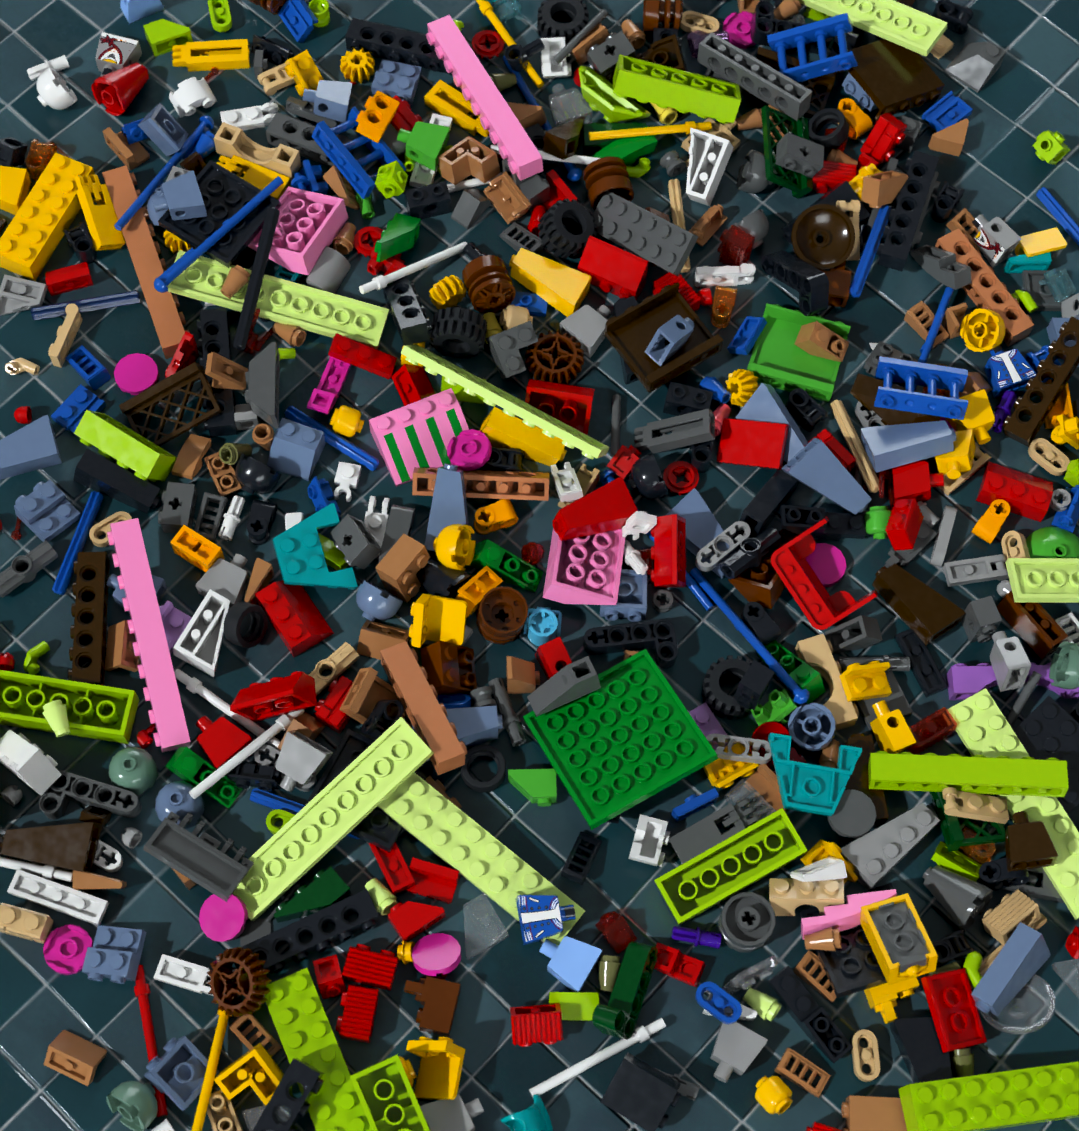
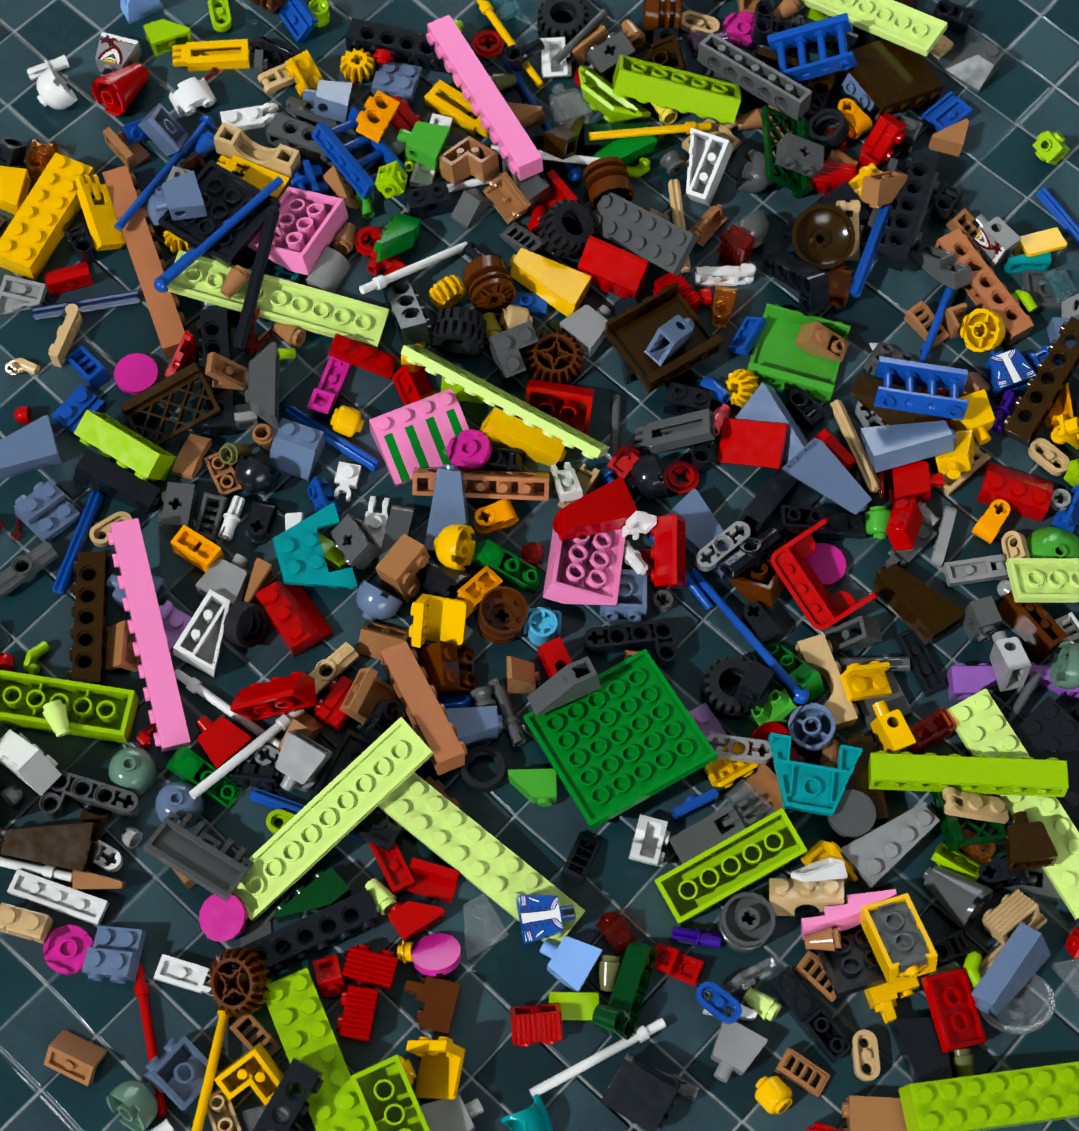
(383, 56): none -> red plate

